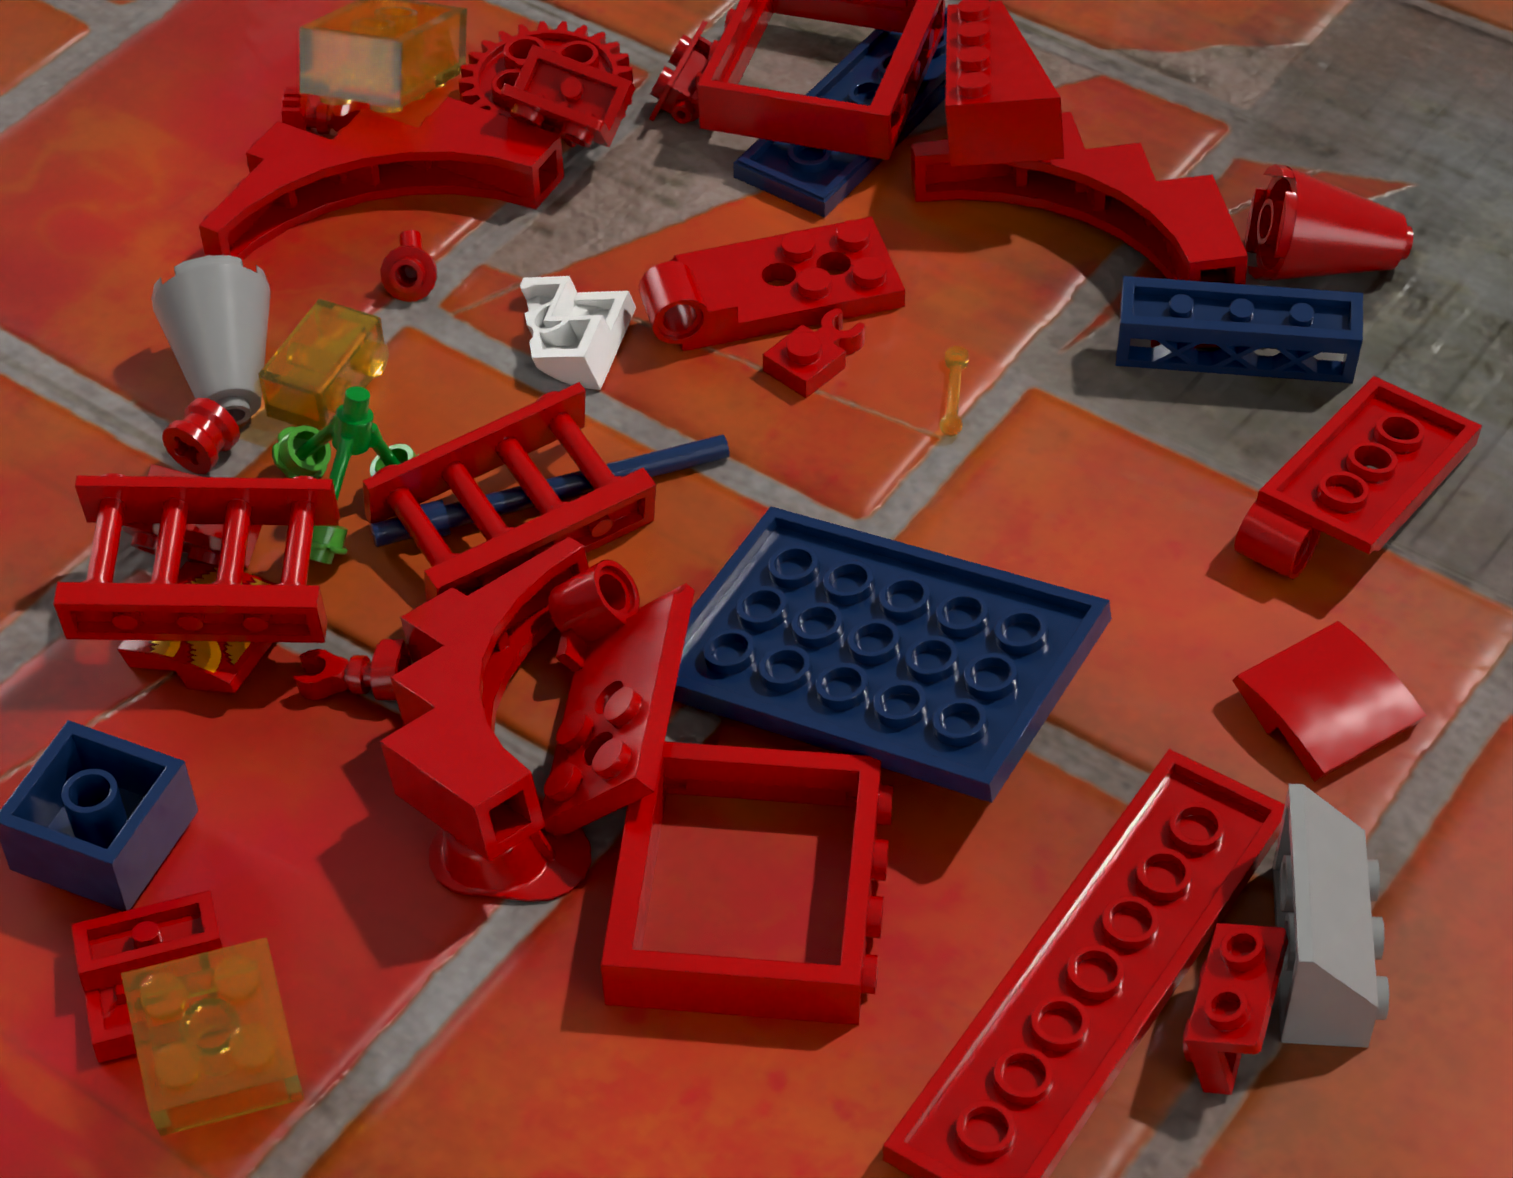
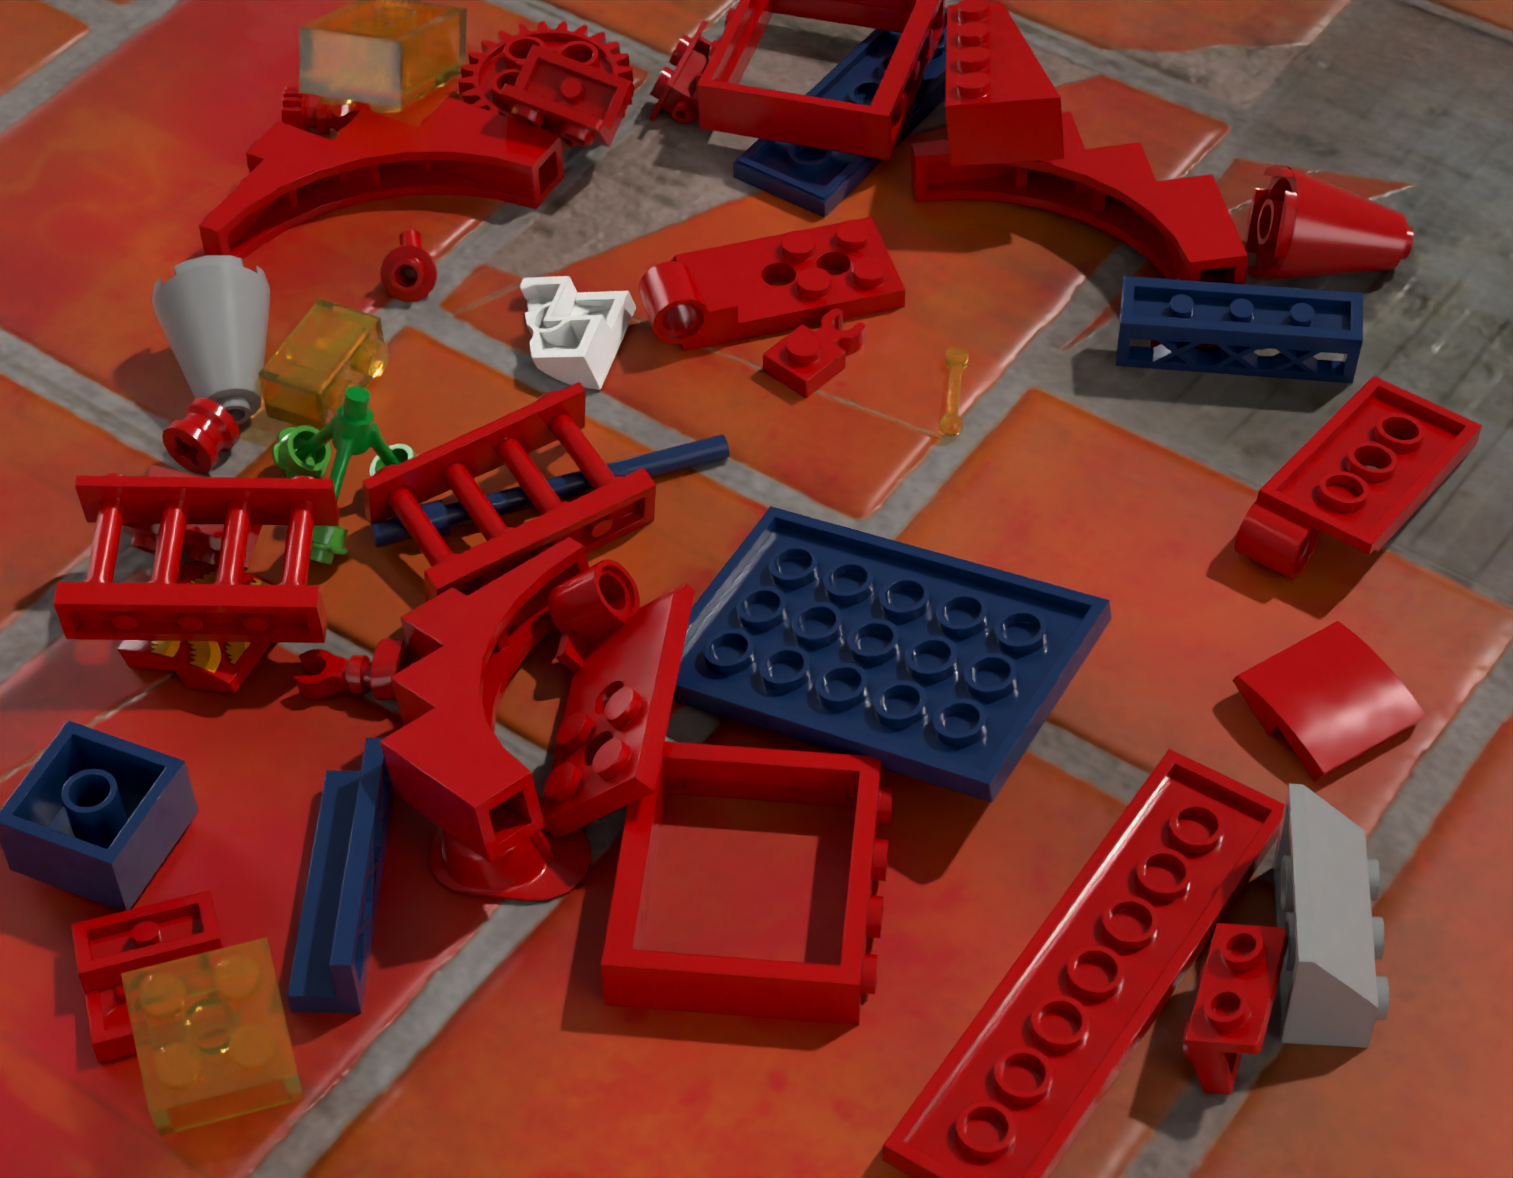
(343, 888): none -> dark blue fence

